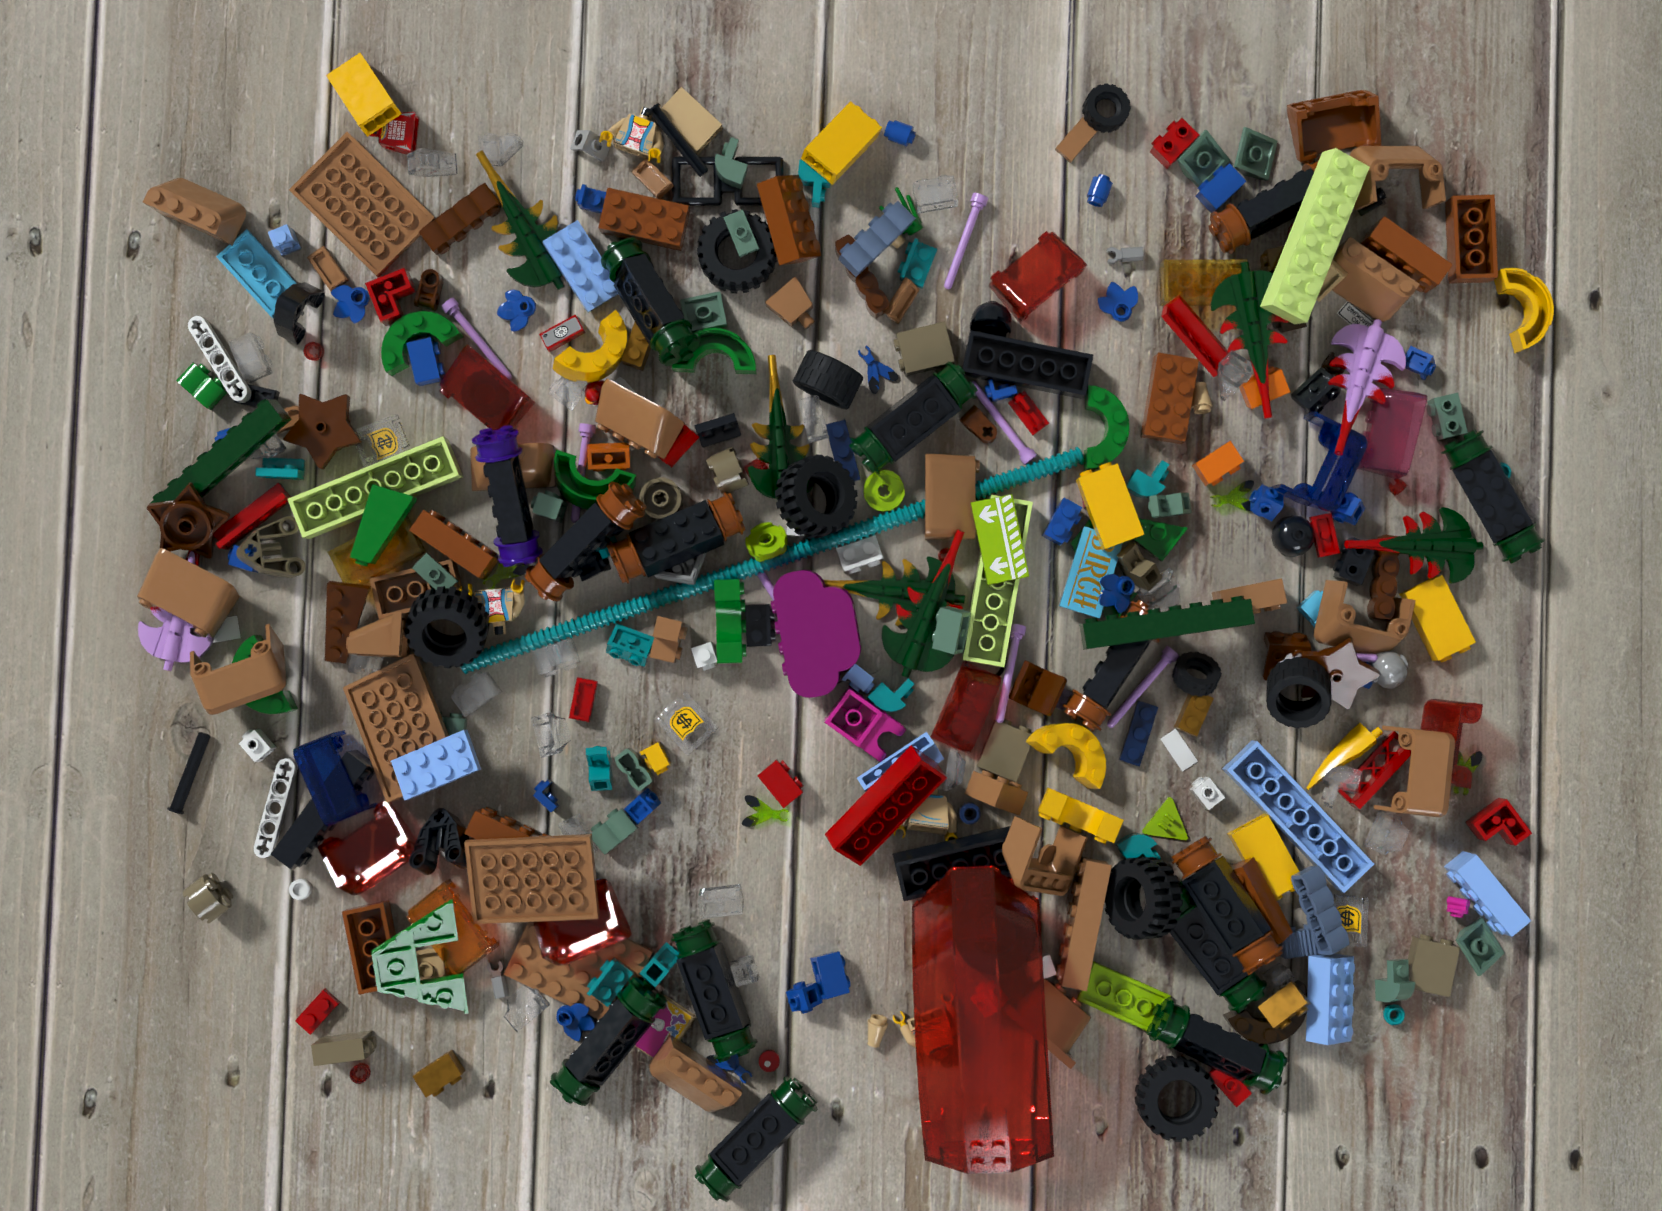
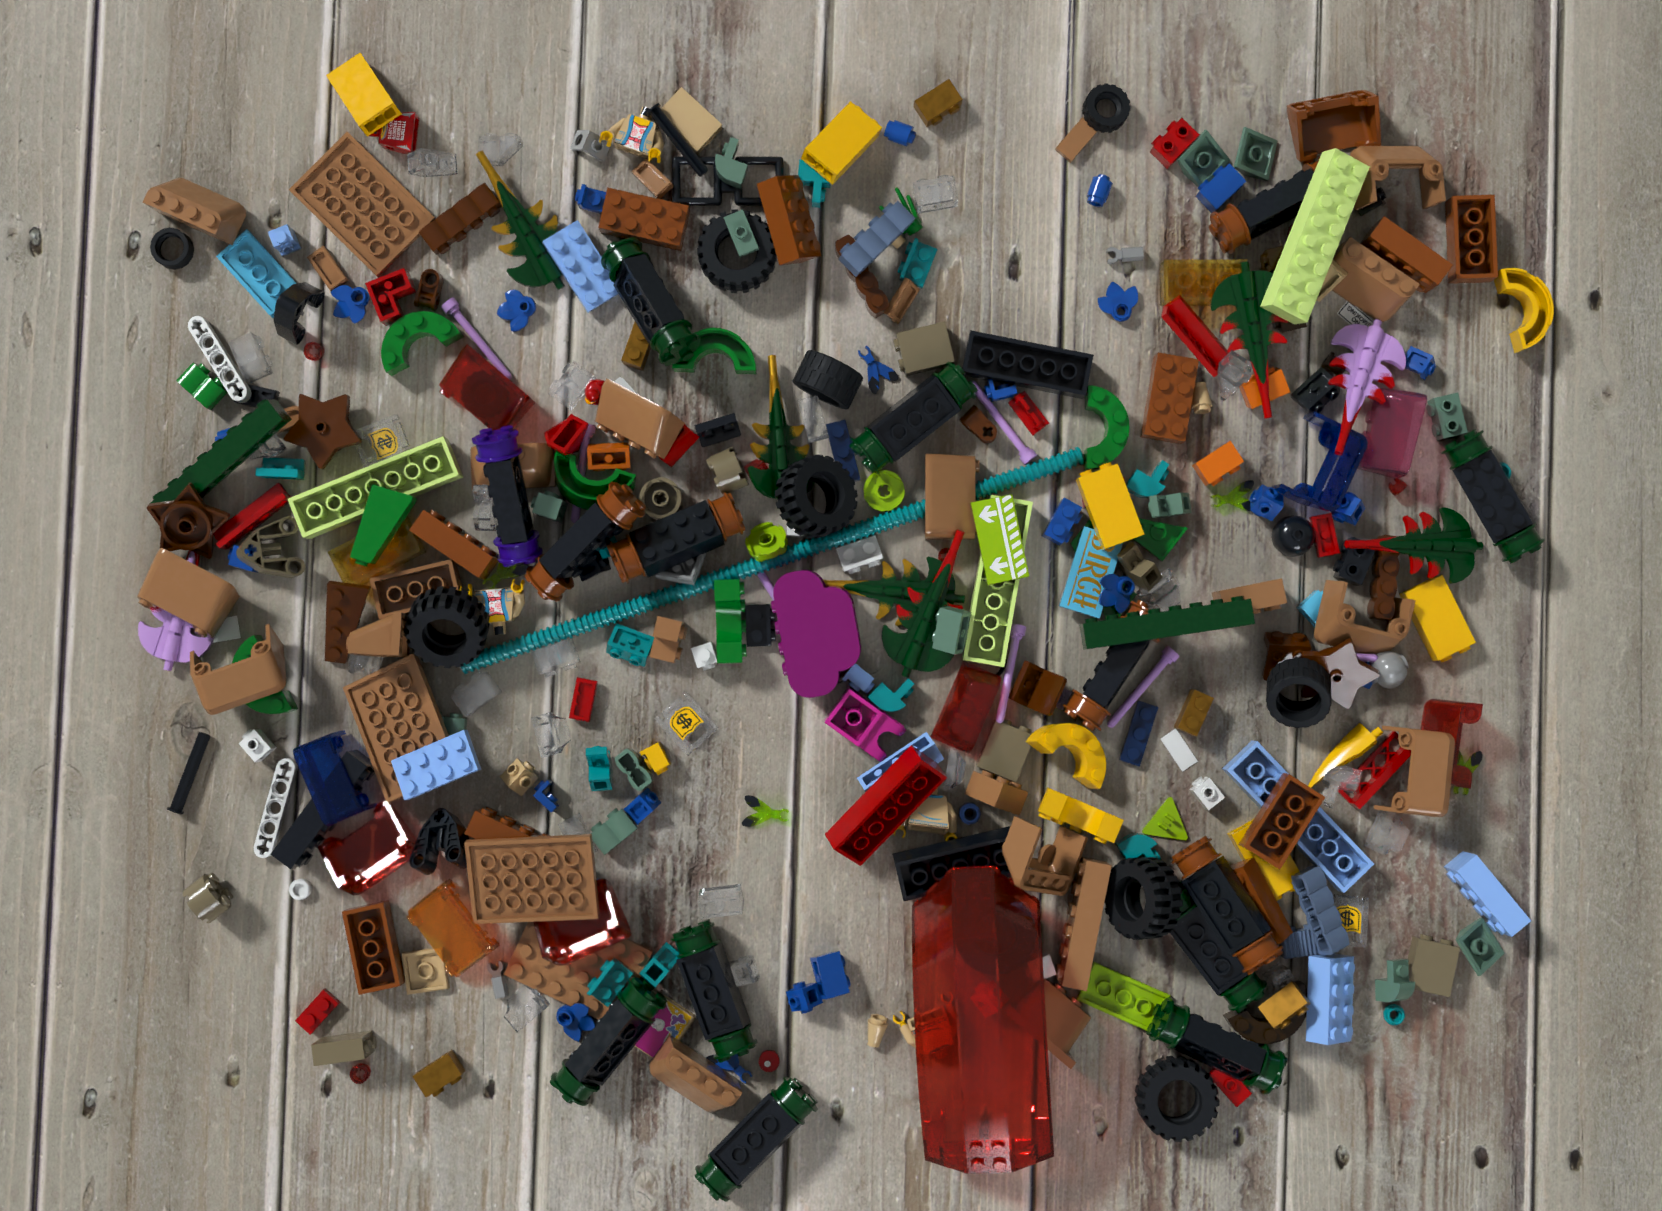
(157, 242): none -> black tyre
(398, 968): wing -> none
(425, 361): blue brick -> none
(434, 573): sand green plate -> none
(483, 515): none -> clear brick
(519, 776): none -> tan brick
(562, 333): slope -> none
(567, 435): none -> red slope
(596, 364): yellow brick -> none
(704, 311): sand green slope -> none
(781, 783): red brick -> none
(791, 304): medium nougat torso -> none
(938, 103): none -> pearl gold brick
(977, 201): lavender piece -> none
(991, 319): black cylinder -> none
(1036, 275): clear red windscreen -> none
(1191, 684): black tyre -> none
(1281, 820): none -> dark orange brick
(1457, 906): dark pink plate -> none
(1499, 818): red brick -> none

